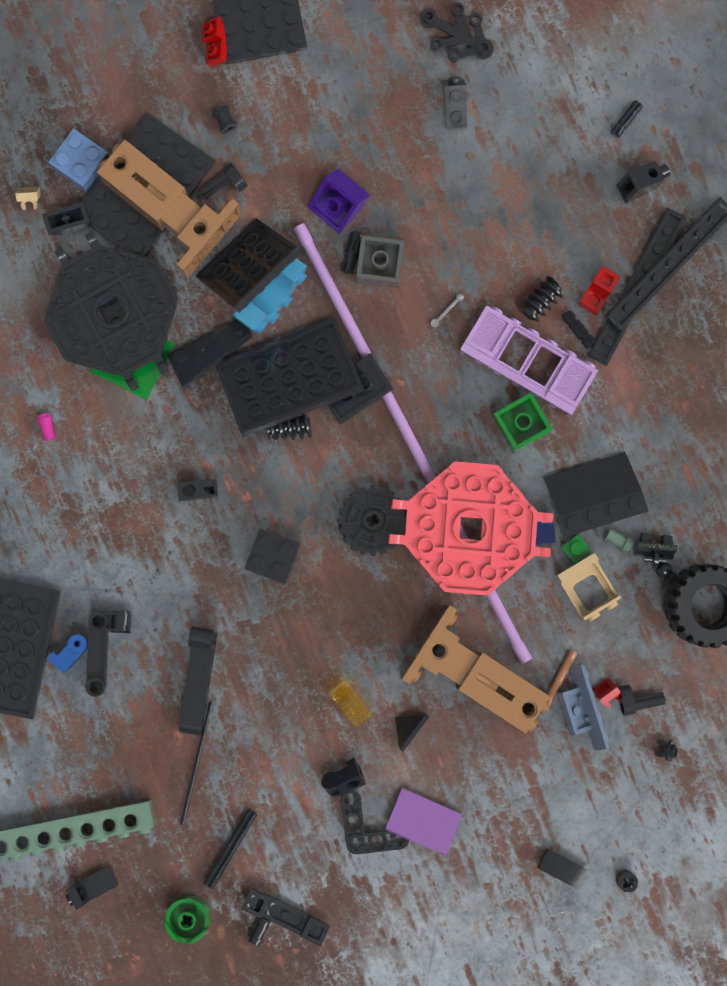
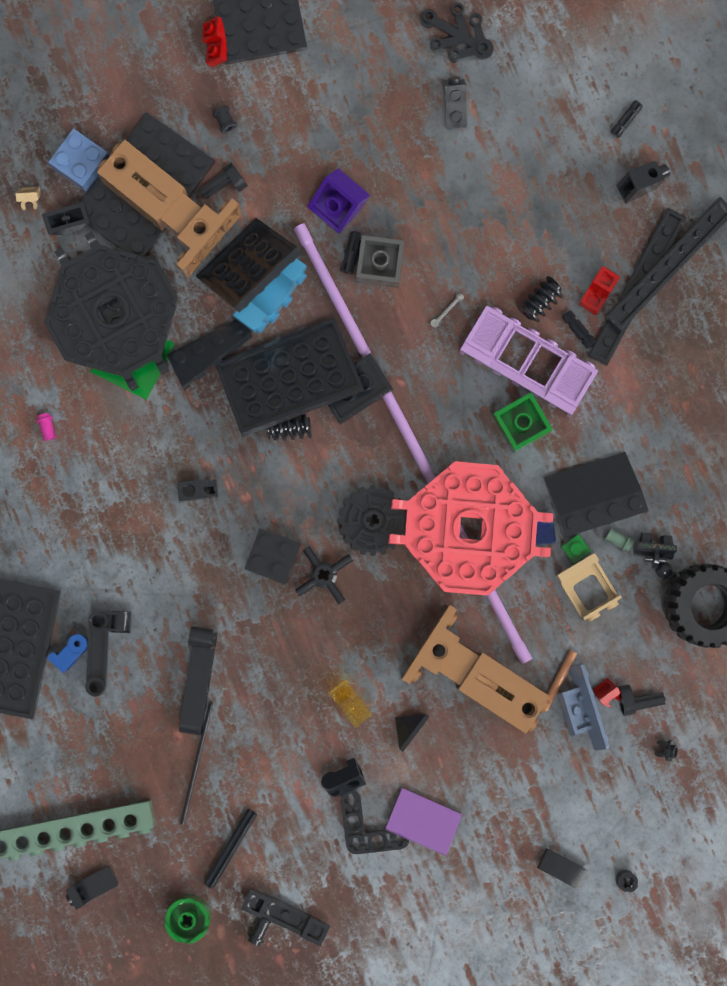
(318, 566): none -> black bar

